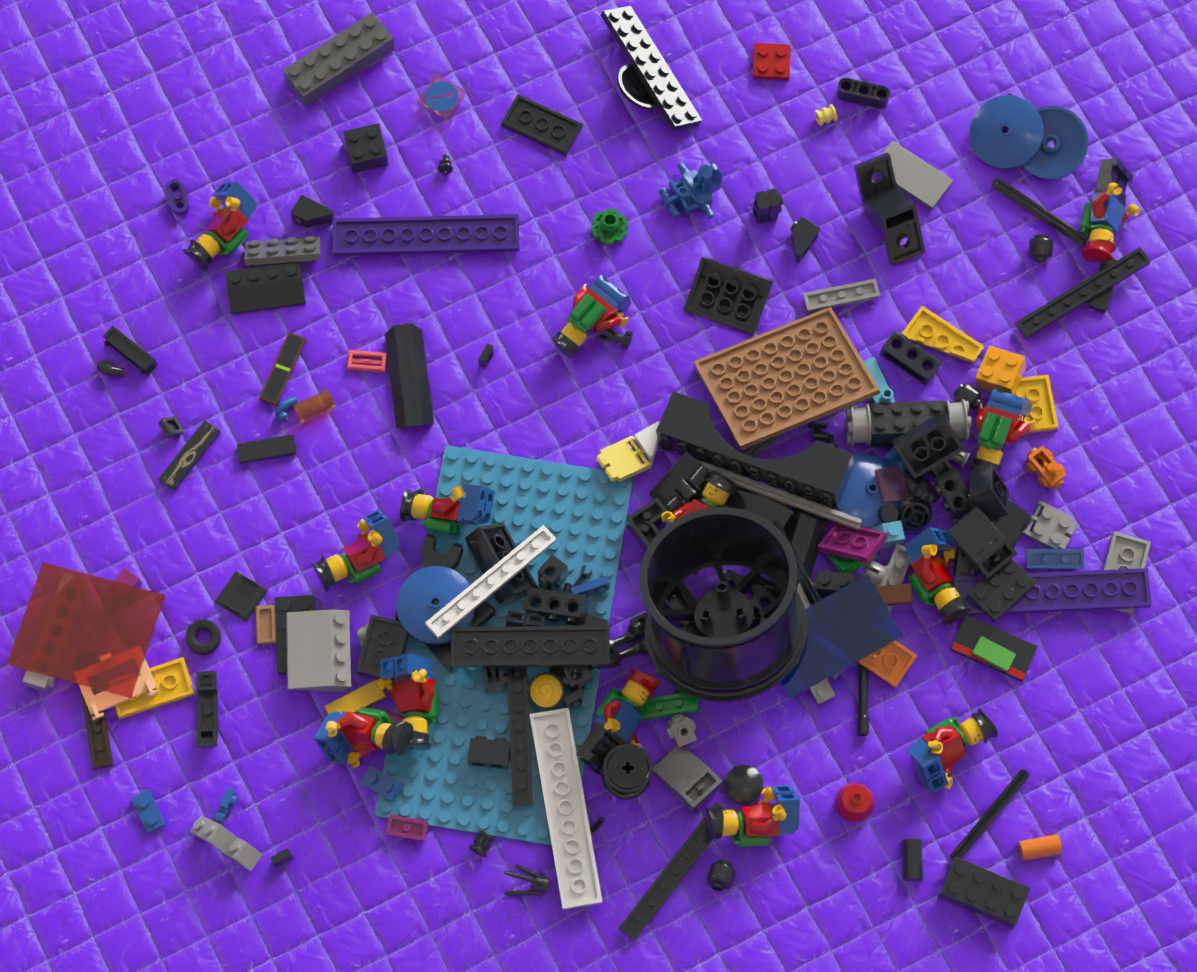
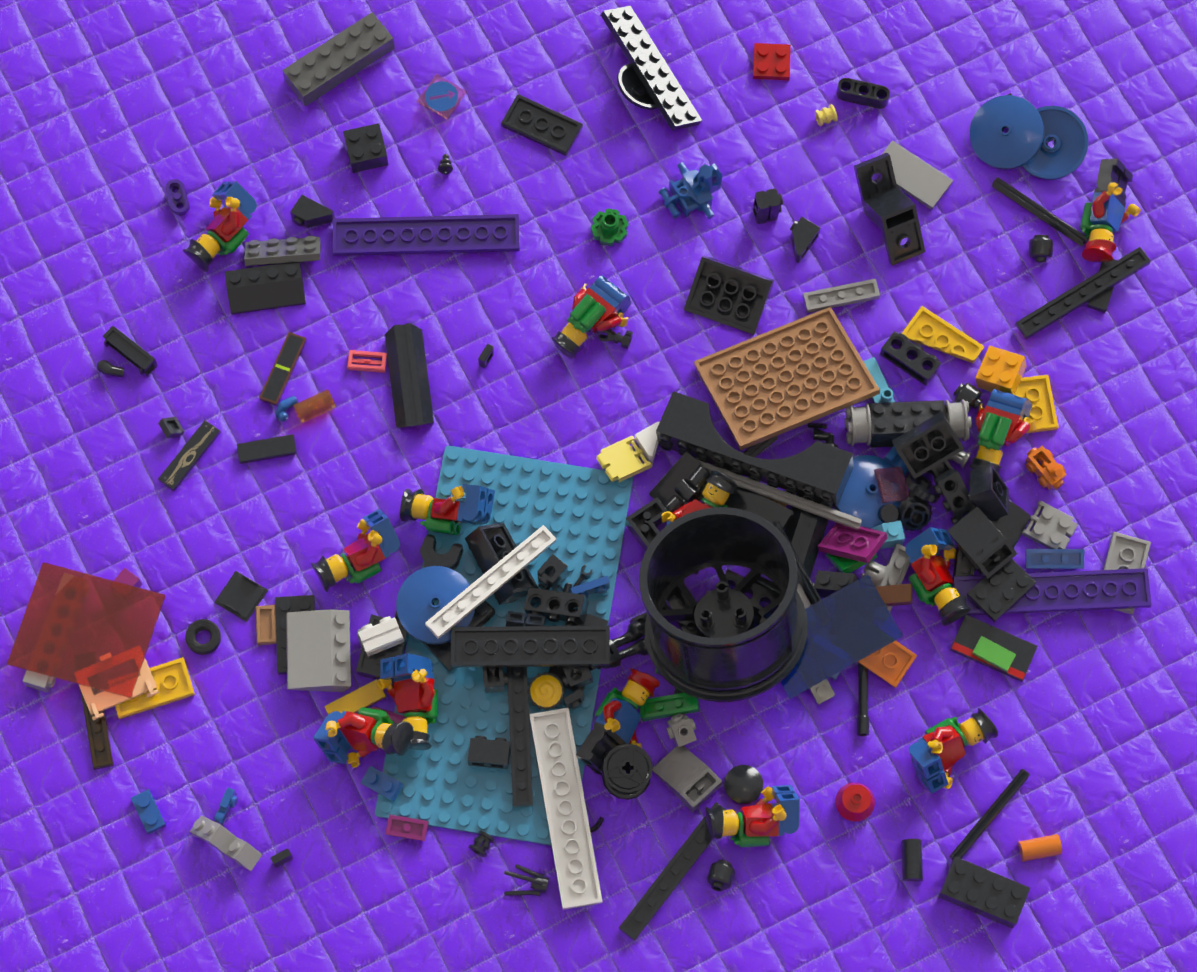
(207, 709): black slope -> none
(381, 636): none -> white brick

